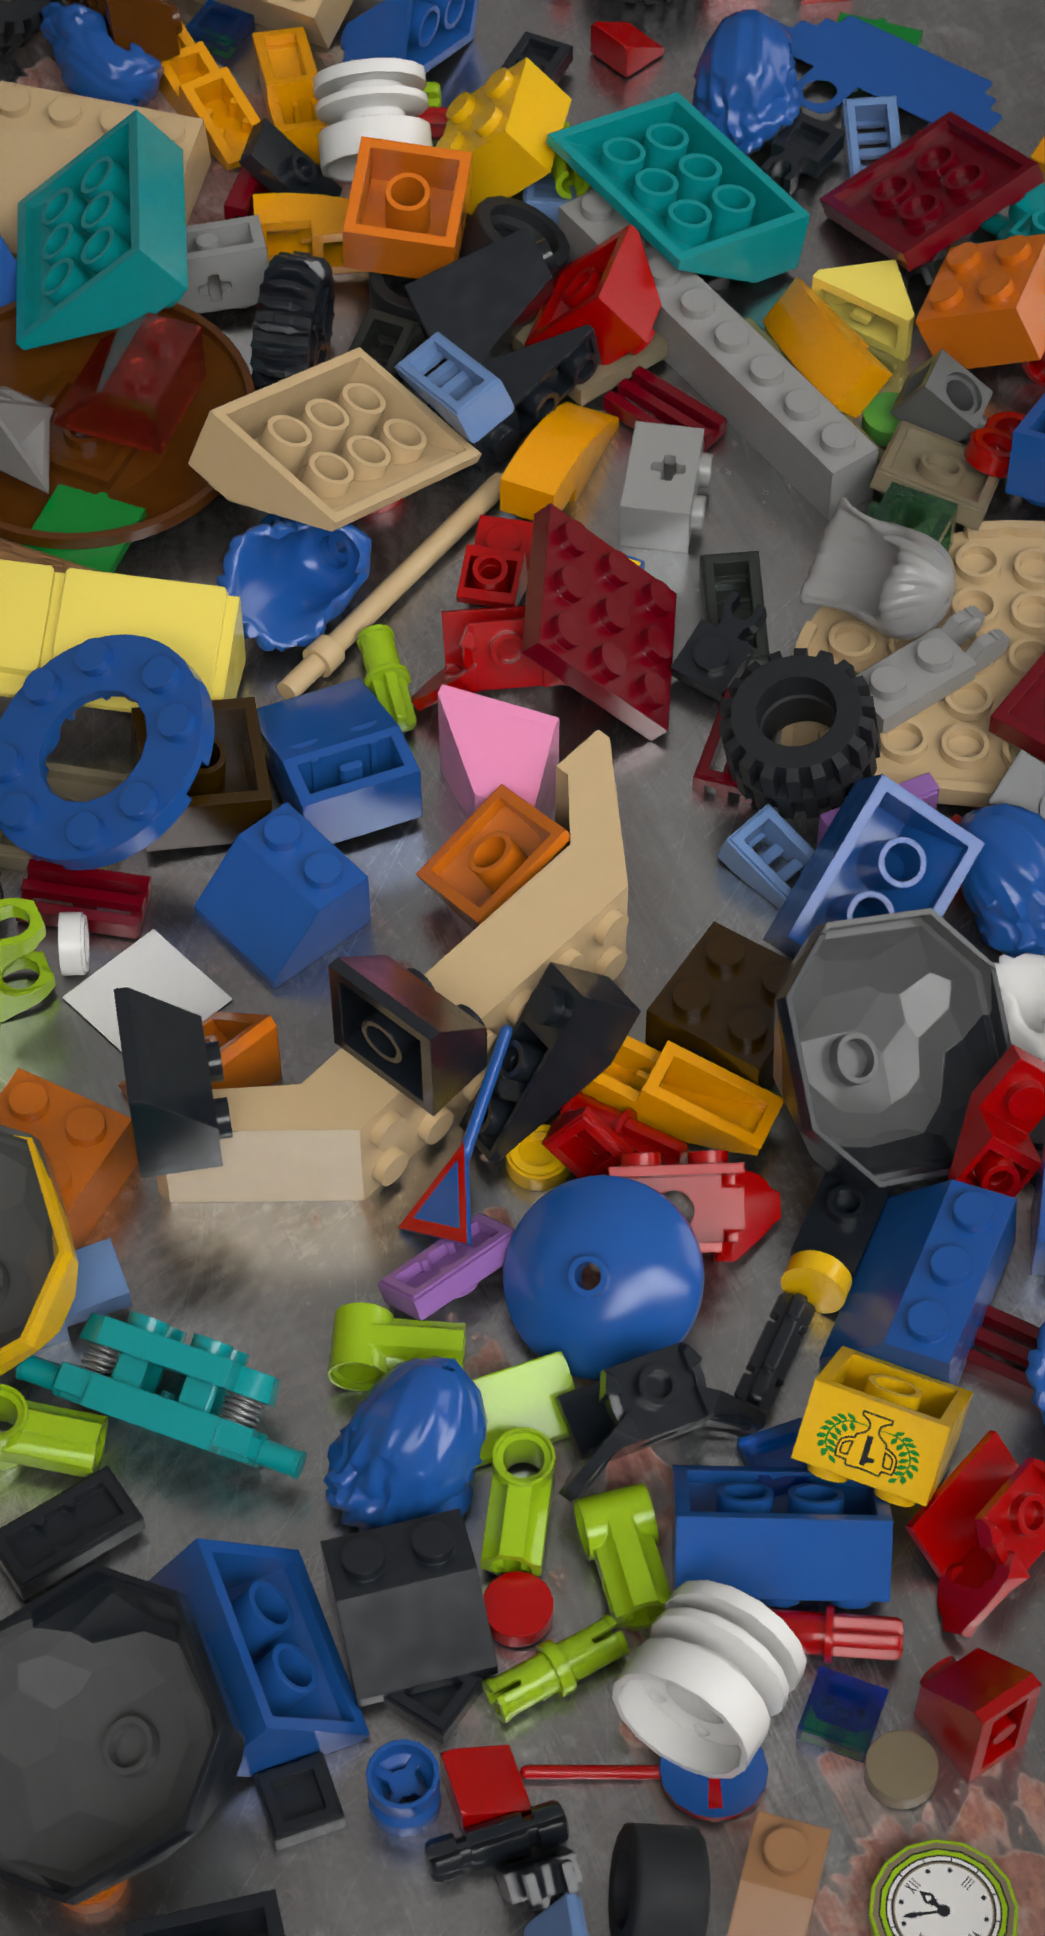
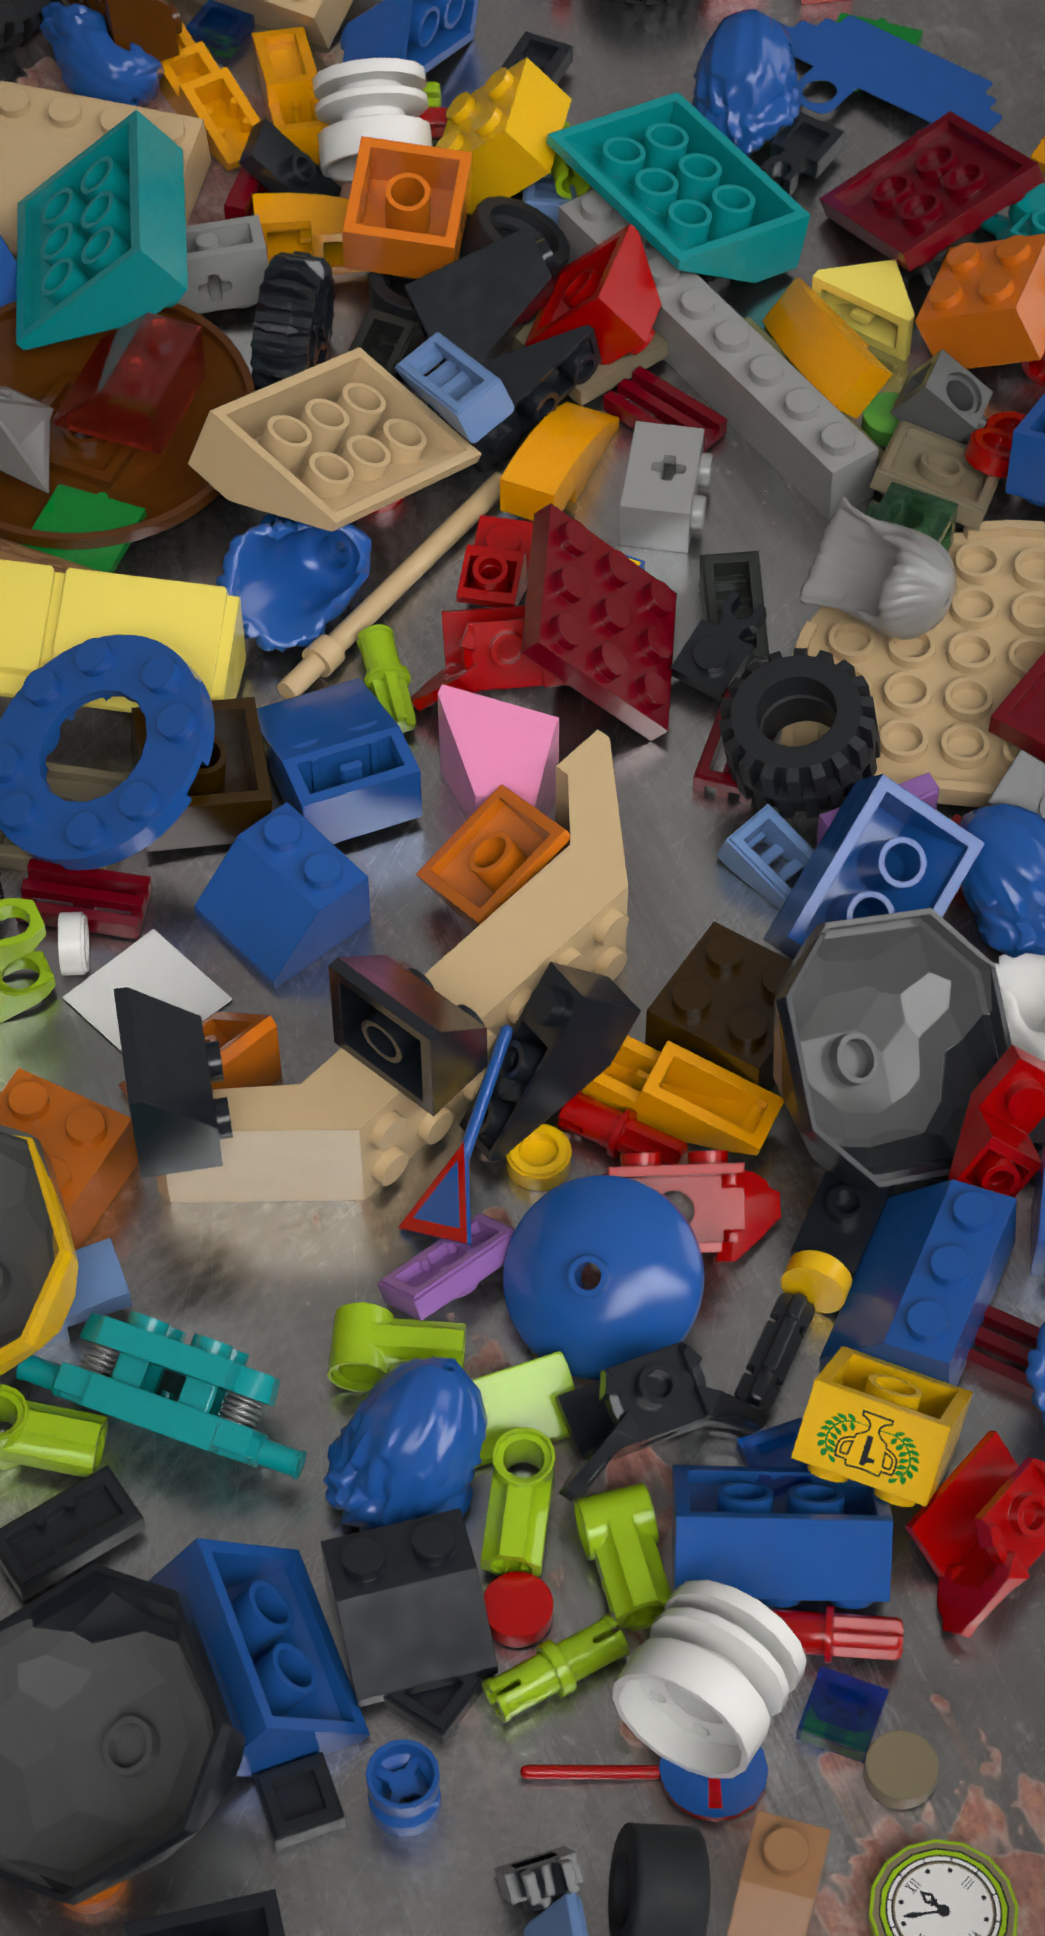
(483, 1783): red slope -> none
(496, 1841): black axle -> none
(584, 1143): red slope -> none
(623, 46): red slope -> none
(866, 114): medium blue slope -> none
(931, 667): light grey hinge -> none
(977, 1709): red slope -> none

